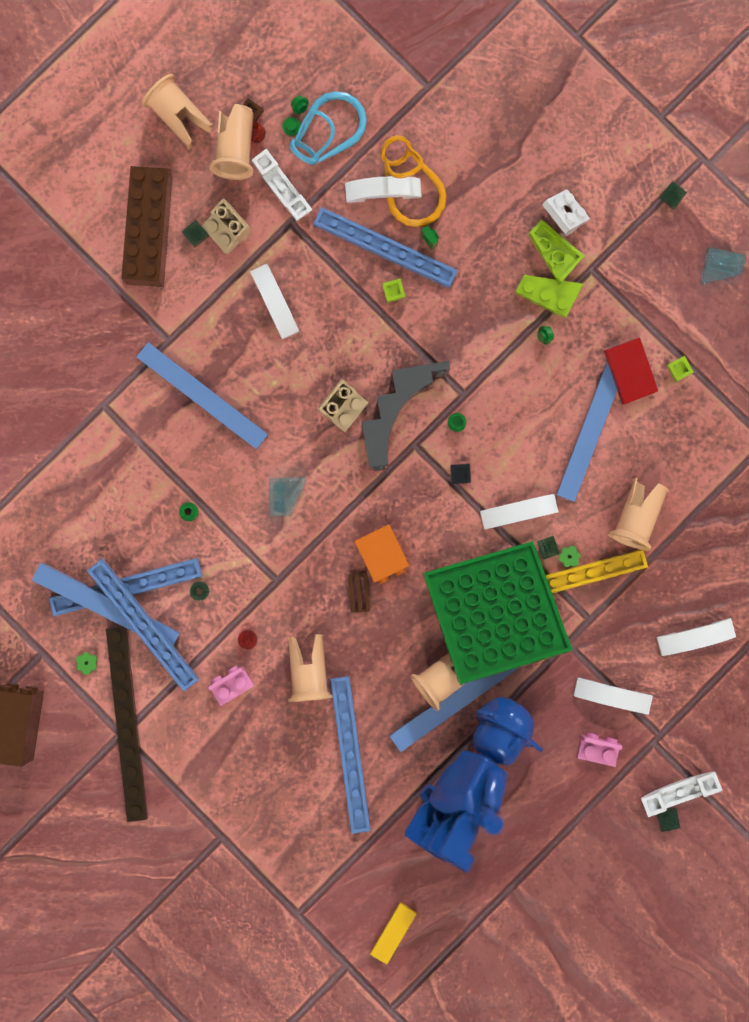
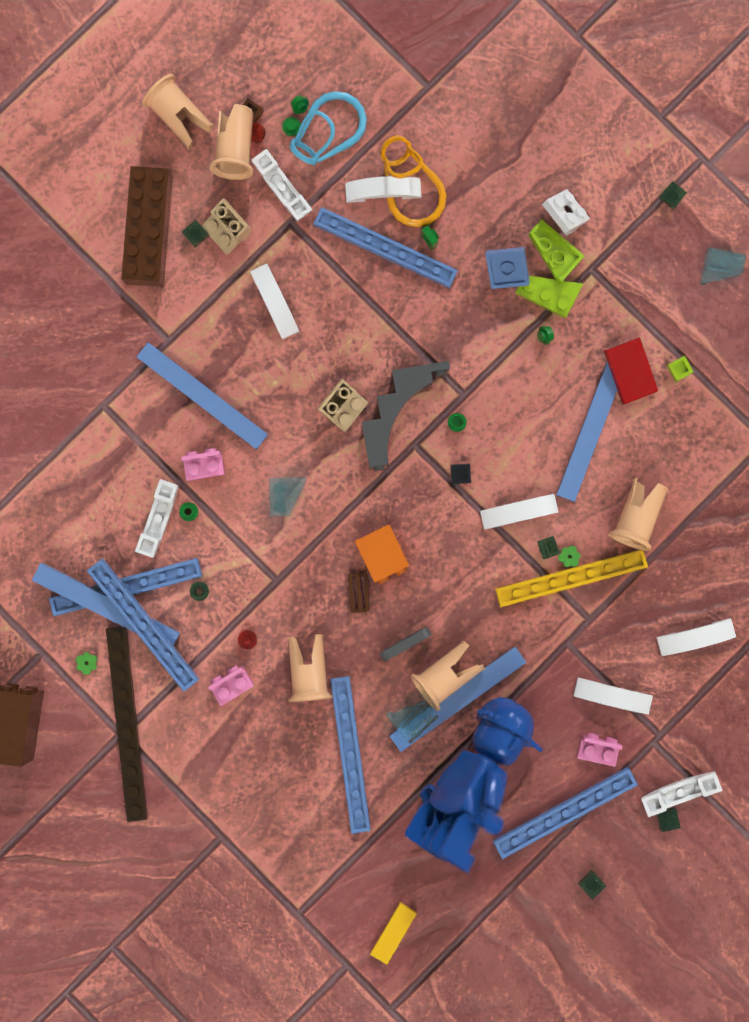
(158, 518): none -> white slope
(203, 465): none -> bright pink bracket
(393, 290): lime plate -> none
(405, 644): none -> dark grey beam
(413, 720): none -> clear light blue wing
(496, 613): green plate -> none
(507, 267): none -> medium blue tile
(565, 812): none -> medium blue tile
(591, 884): none -> clear green plate

